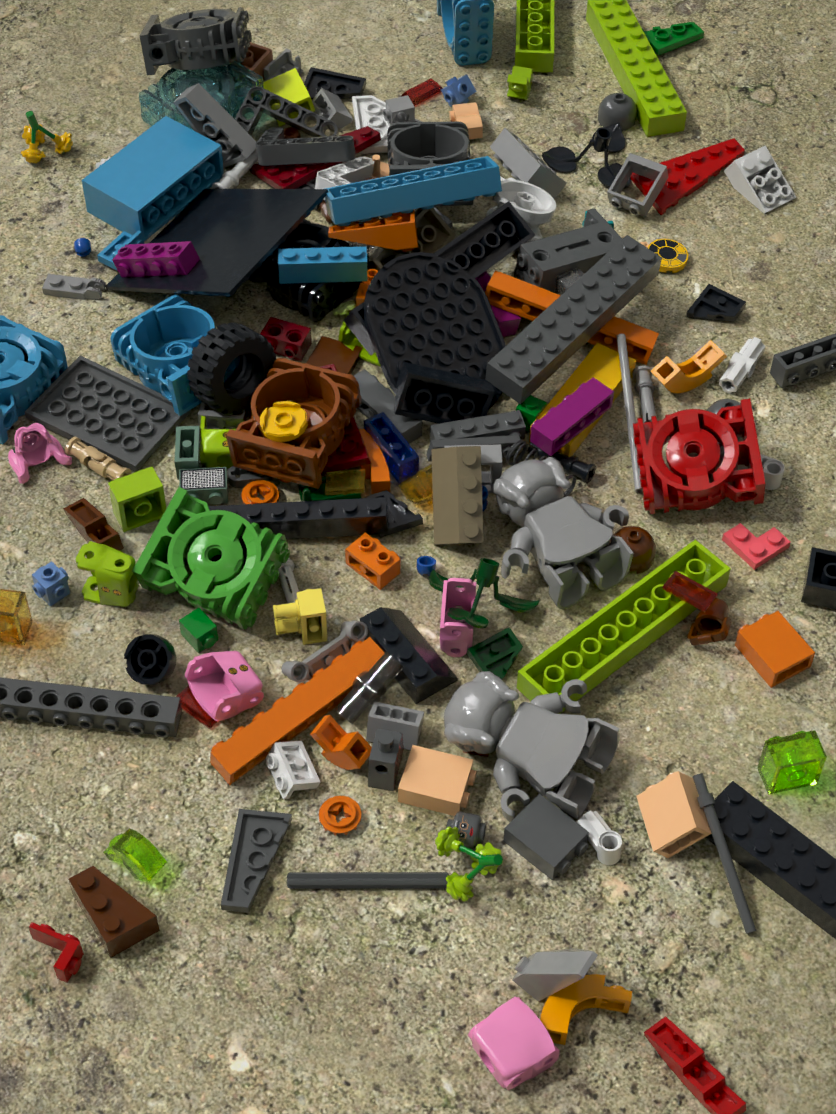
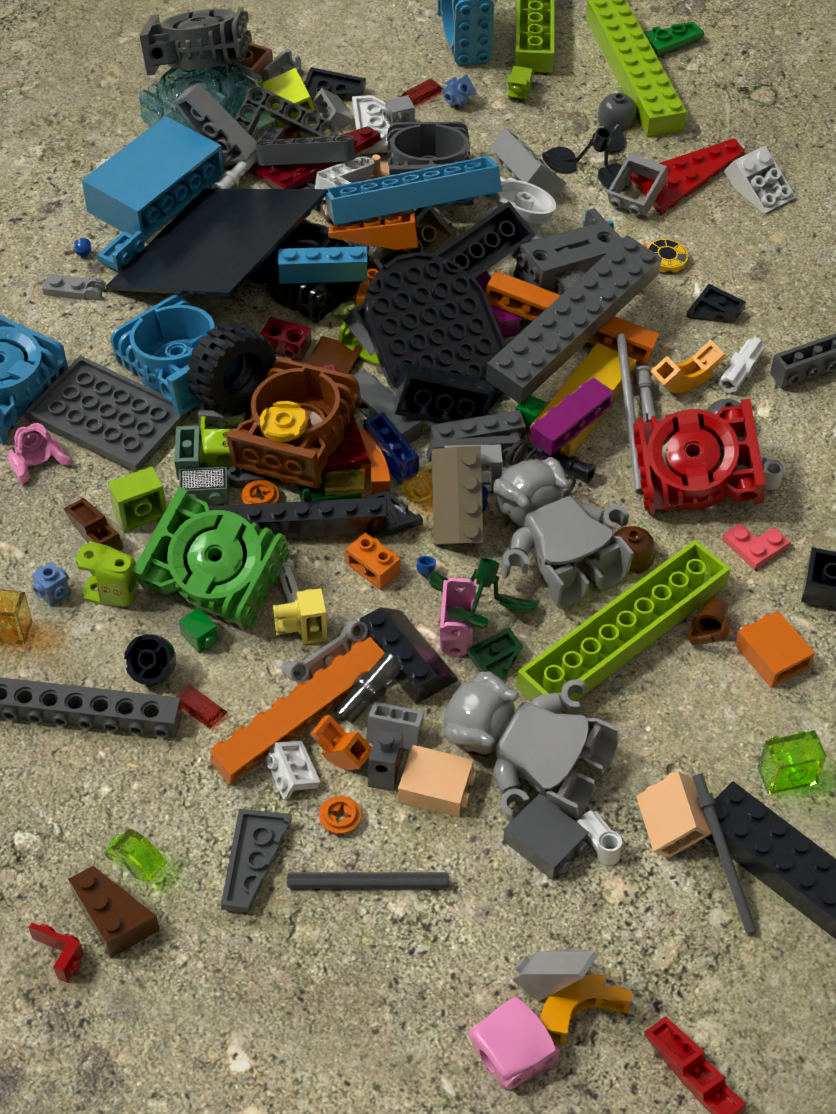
(35, 134): yellow plant -> none
(95, 460): tan piece -> none
(156, 259): magenta brick -> none
(223, 684): bright pink piece -> none
(469, 115): light nougat brick -> none
(471, 828): dark grey head -> none
(484, 859): lime plant -> none
(689, 591): clear red tile -> none

